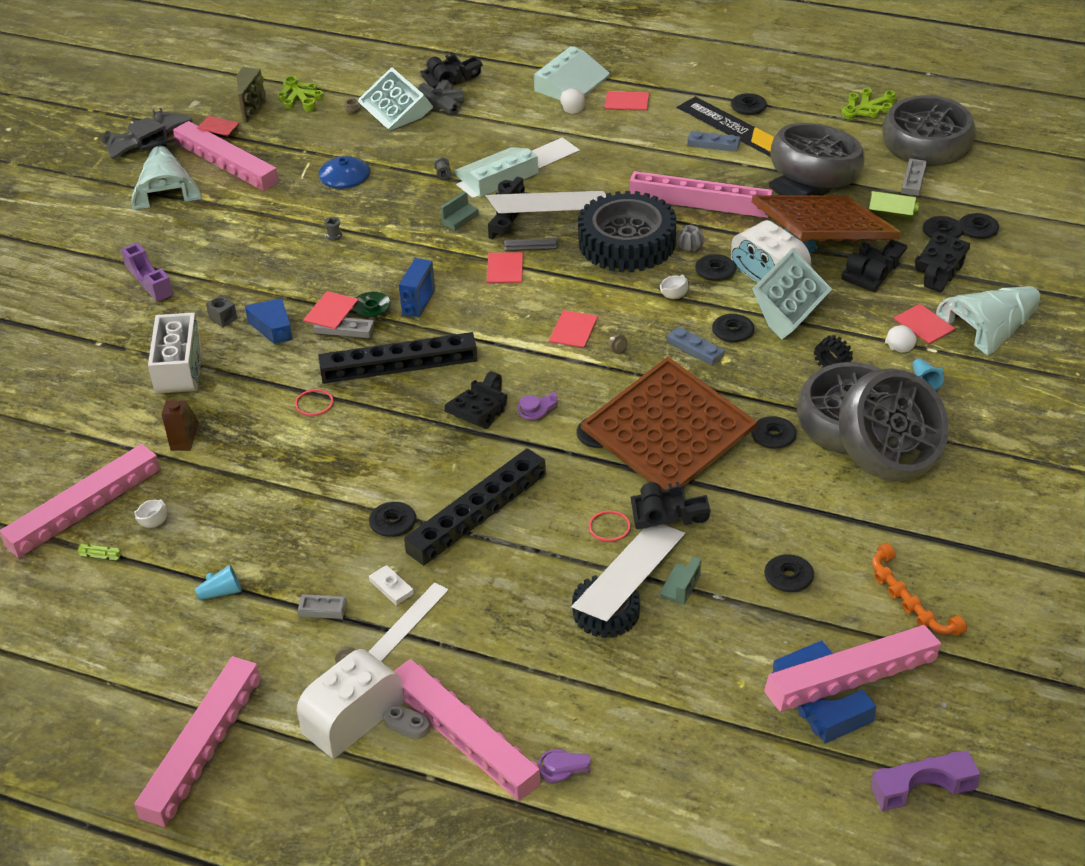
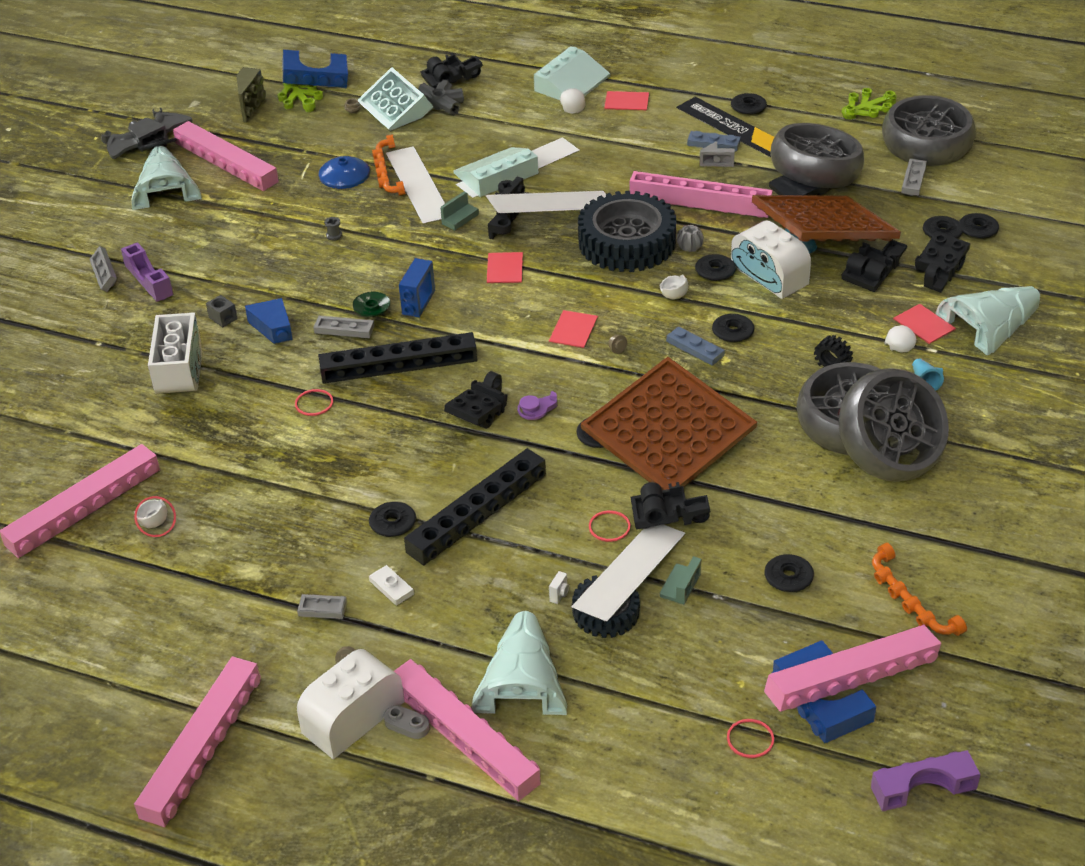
(99, 551): lime axle -> none
(103, 269): none -> light grey plate
(155, 497): none -> coral piece
(179, 425): reddish brown slope -> none
(218, 125): coral window -> none
(220, 584): medium azure piece -> none
(297, 73): none -> blue arch
(330, 310): coral window -> none
(381, 167): none -> orange bar
(407, 621): white sticker -> none
(417, 183): none -> white sticker
(442, 167): dark grey bush -> none
(521, 670): none -> light aqua cone
(530, 244): dark grey axle -> none
(558, 587): none -> white plate
(562, 764): medium lavender piece -> none
(717, 157): none -> light grey slope
(746, 755): none -> coral piece
(785, 437): black wheel -> none
(789, 293): light aqua slope -> none
(894, 205): lime brick -> none

